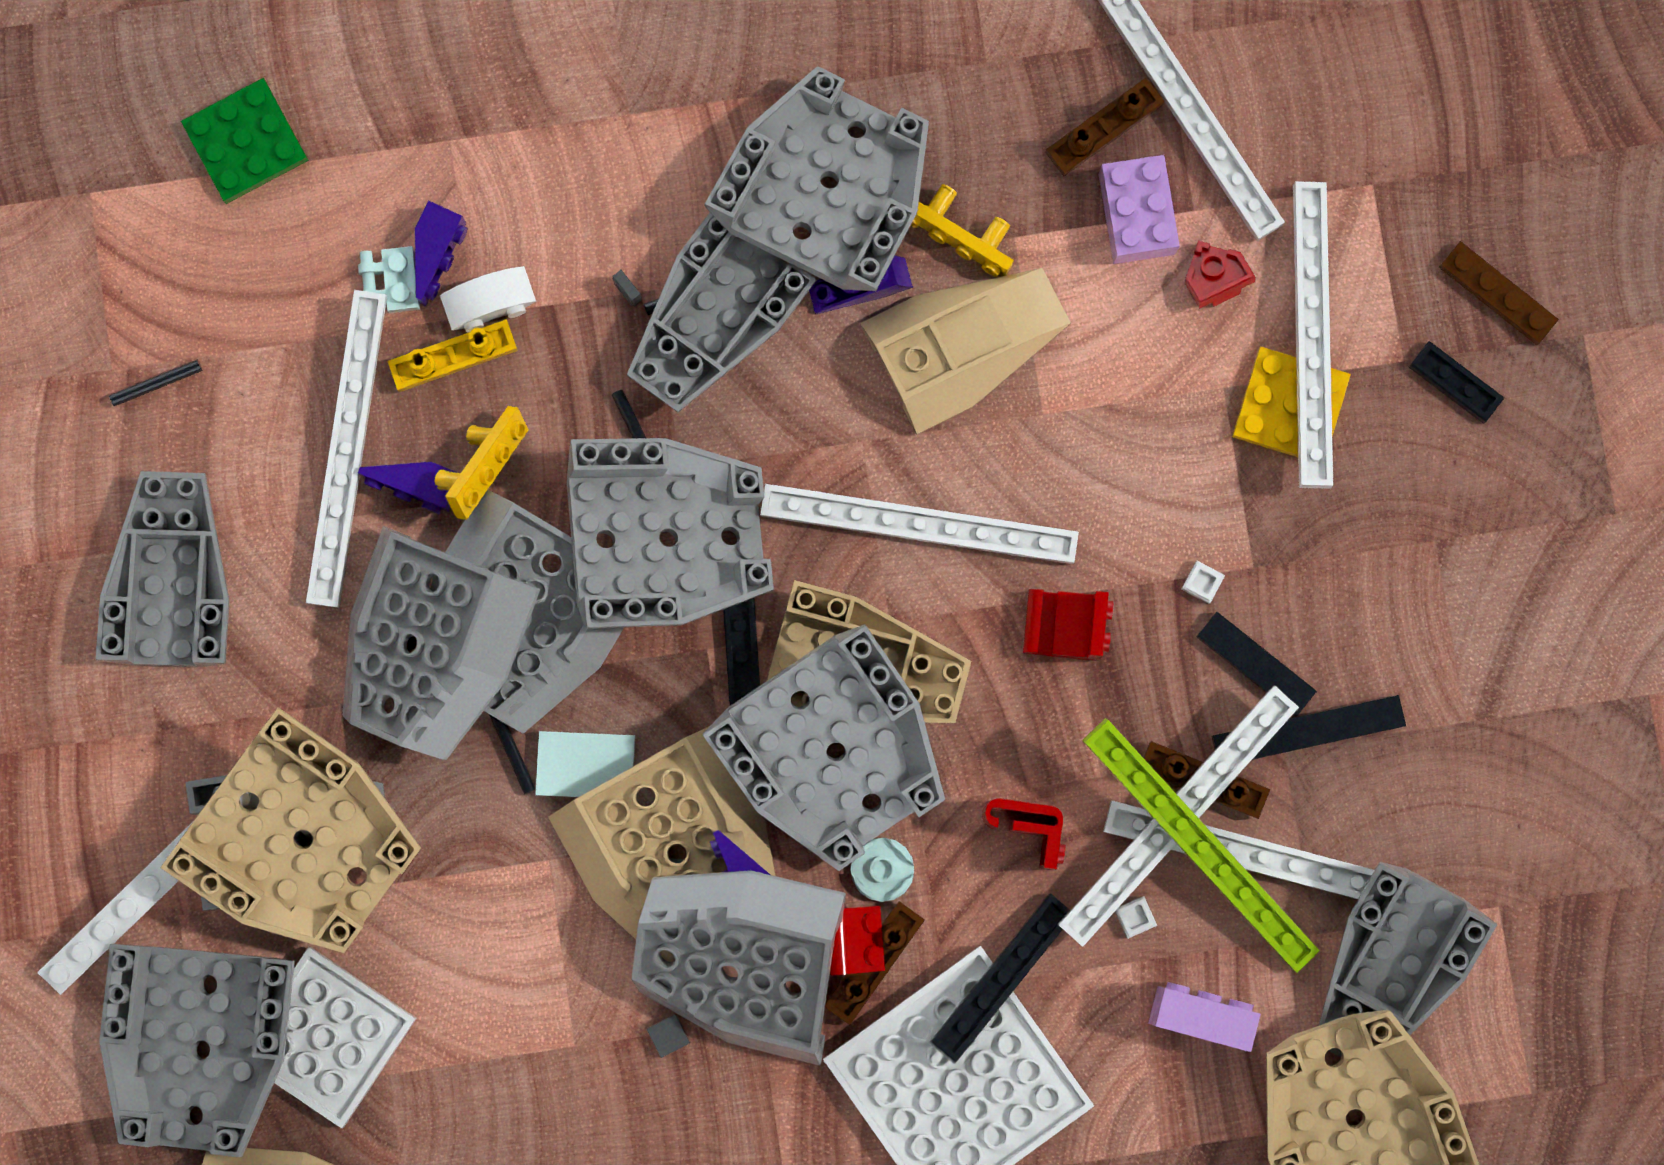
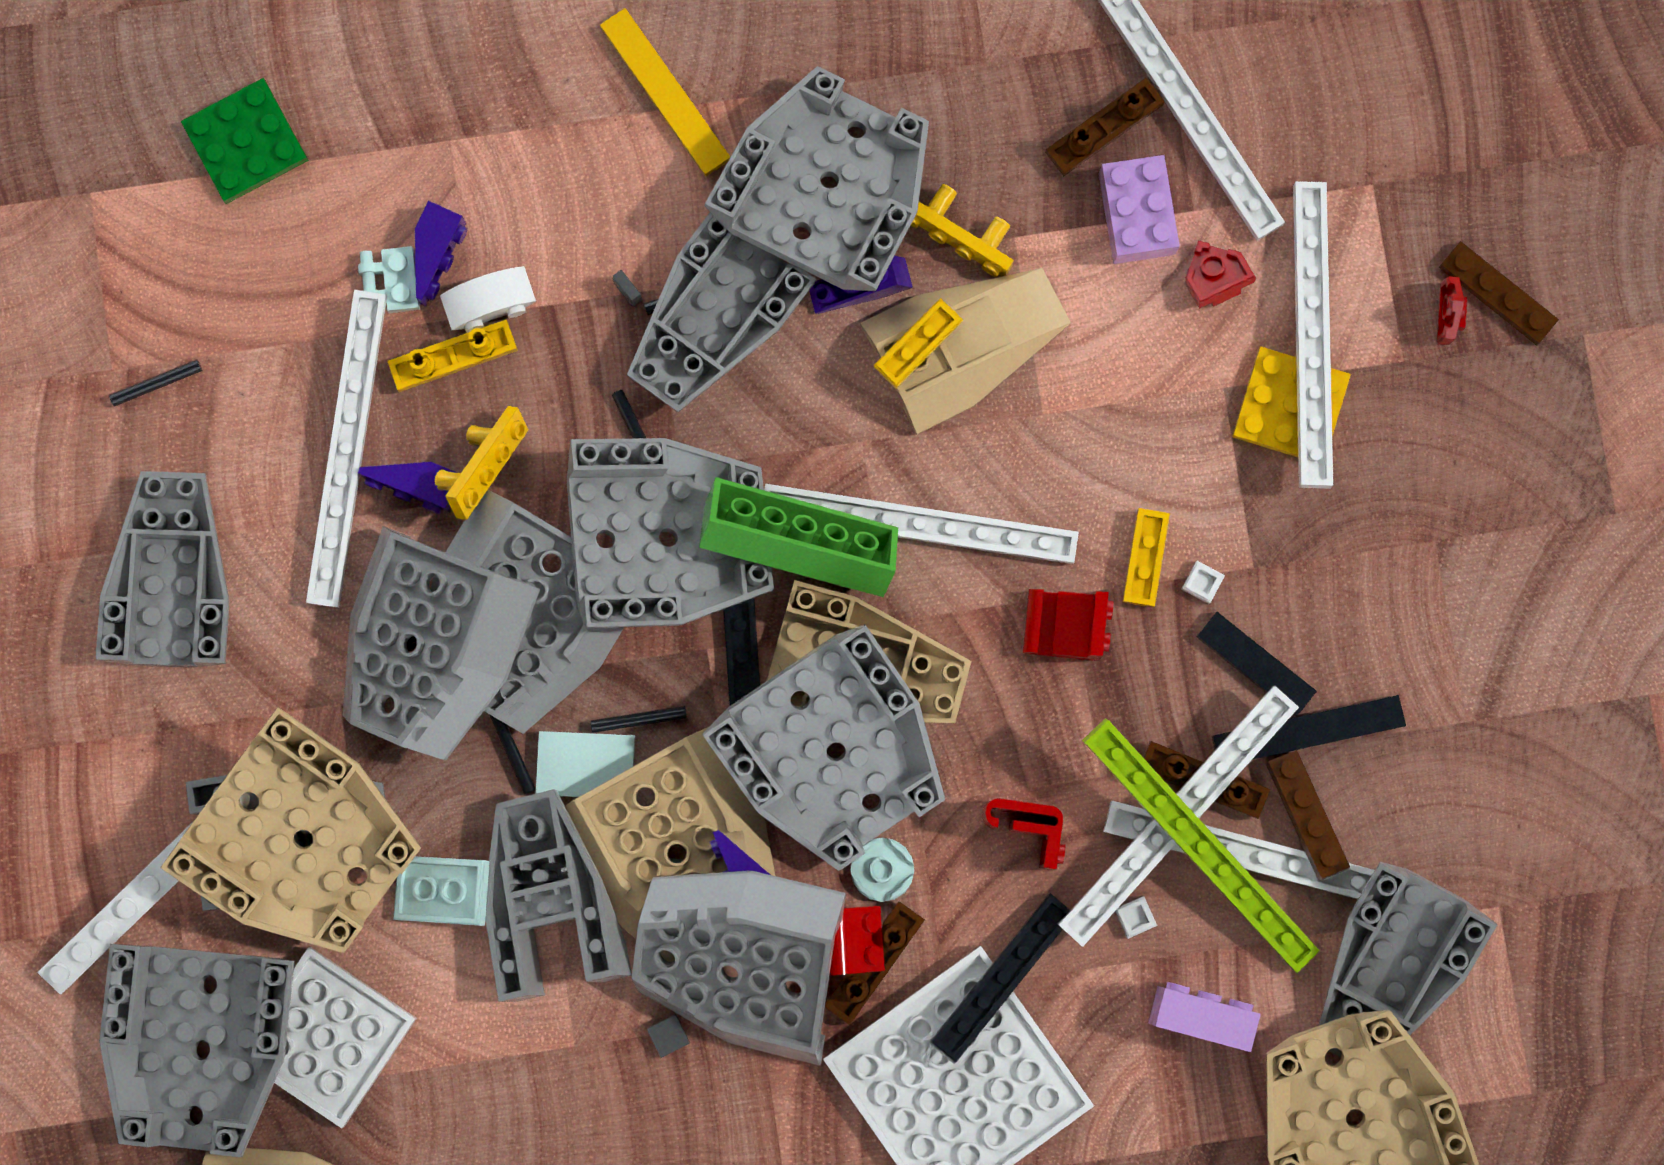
(442, 891): none -> light aqua tile
(541, 879): none -> light grey wedge
(638, 719): none -> black bar
(665, 92): none -> yellow tile
(799, 537): none -> bright green brick
(918, 343): none -> yellow tile
(1146, 557): none -> yellow plate
(1307, 815): none -> reddish brown plate
(1451, 310): none -> red plate
(1456, 382): black tile -> none

